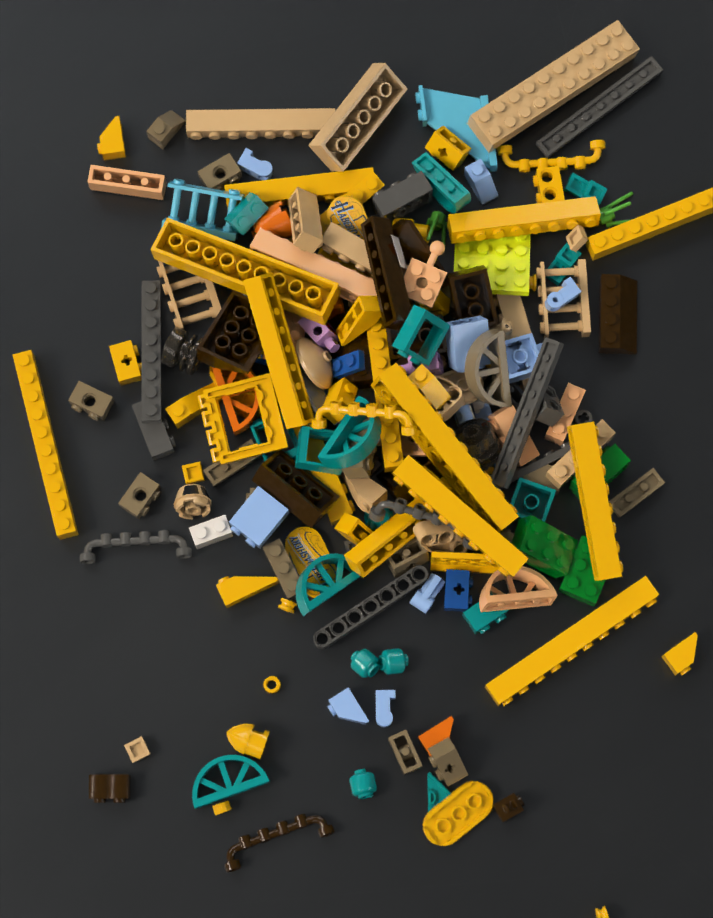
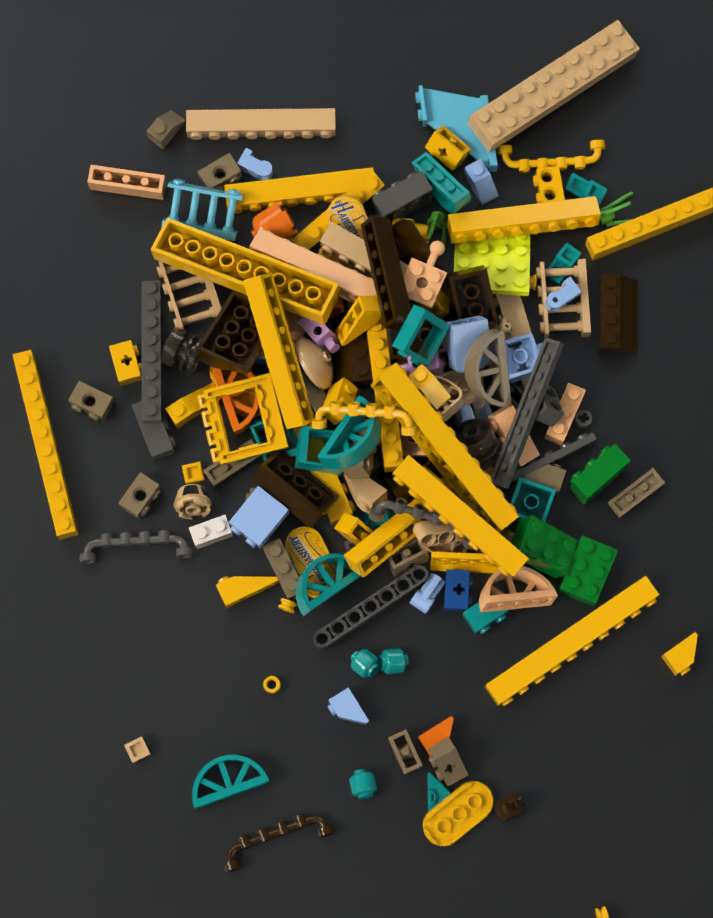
(109, 787): dark brown brick -> none
(112, 141): yellow slope -> none
(221, 807): yellow axle -> none
(246, 213): teal brick -> none
(247, 740): yellow helmet -> none
(305, 220): tan brick -> none
(348, 364): blue plate -> none
(358, 117): tan brick -> none
(383, 715): light blue leg -> none
(399, 251): white sticker -> none
(564, 468): tan brick -> none
(576, 238): tan plate -> none
(594, 501): yellow brick -> none
(599, 107): dark grey plate -> none

